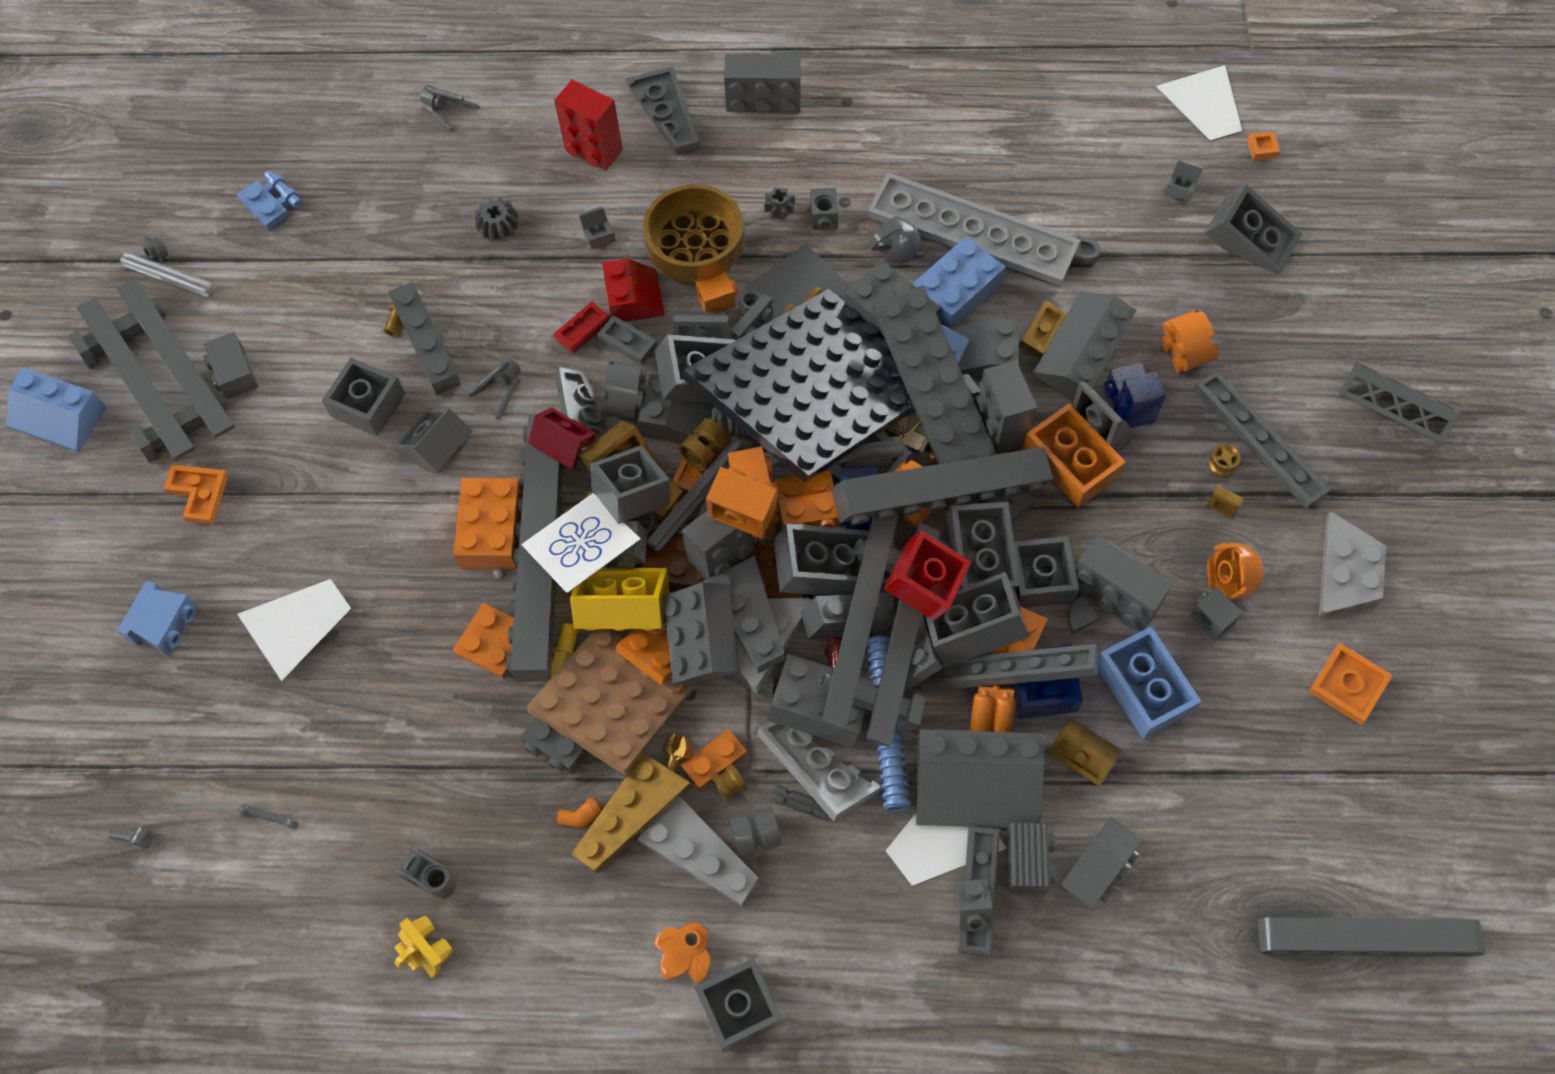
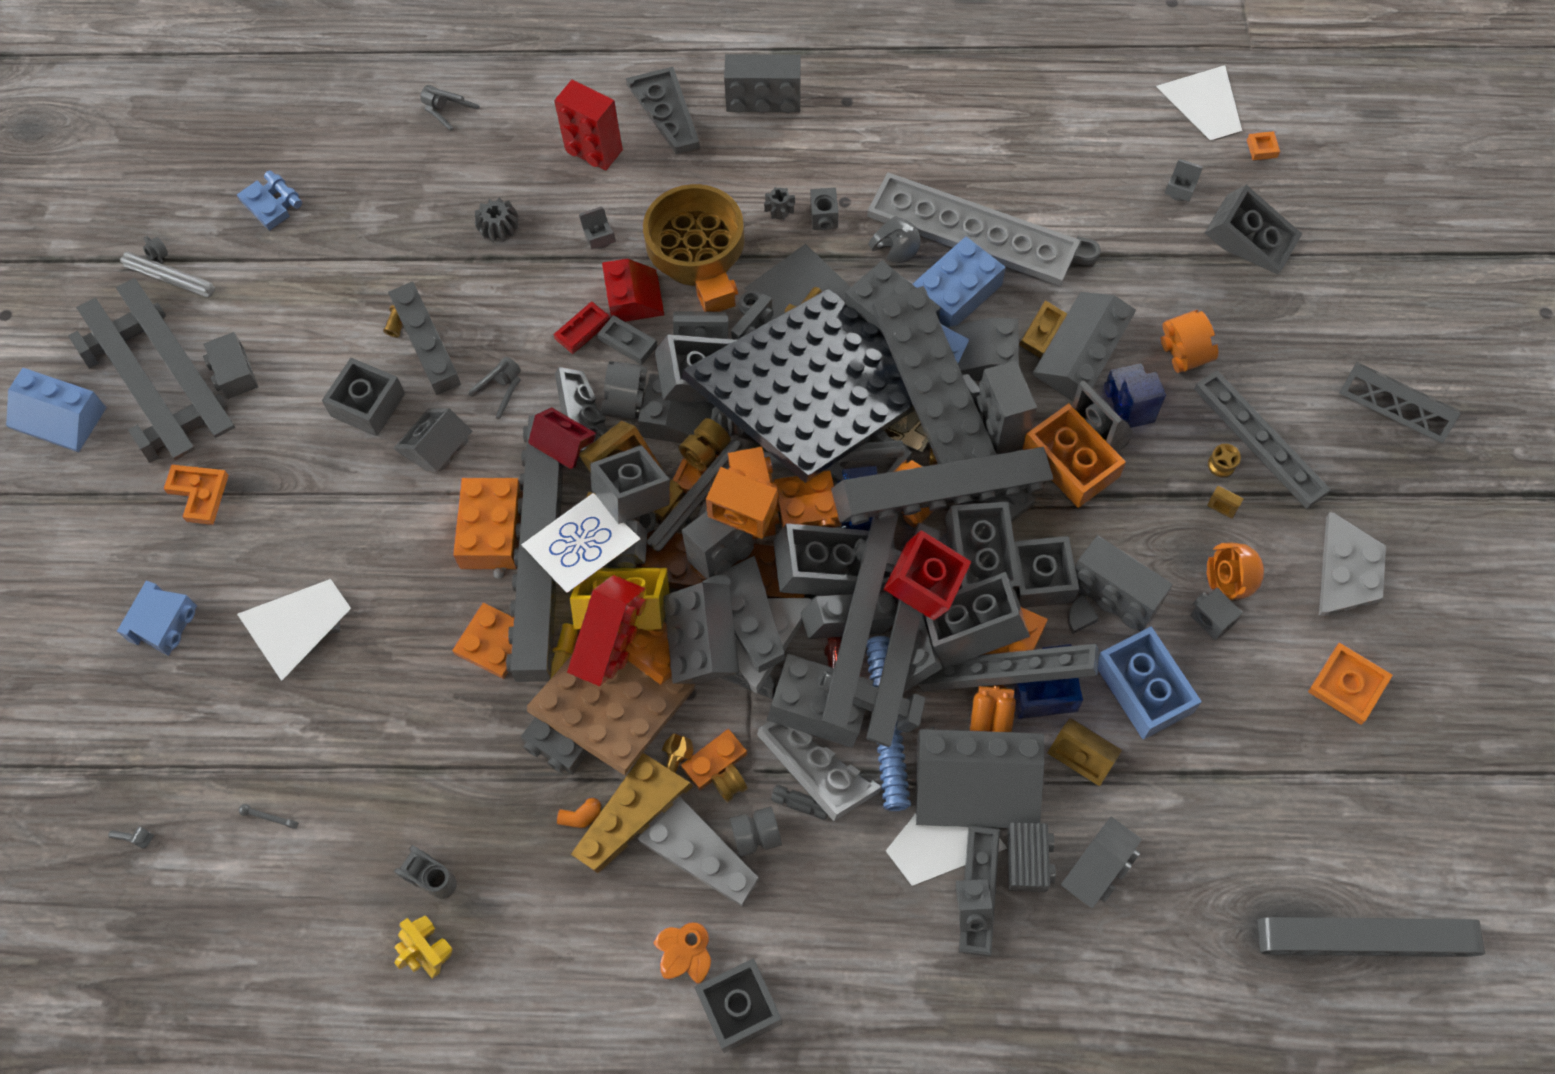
(607, 630): none -> red brick

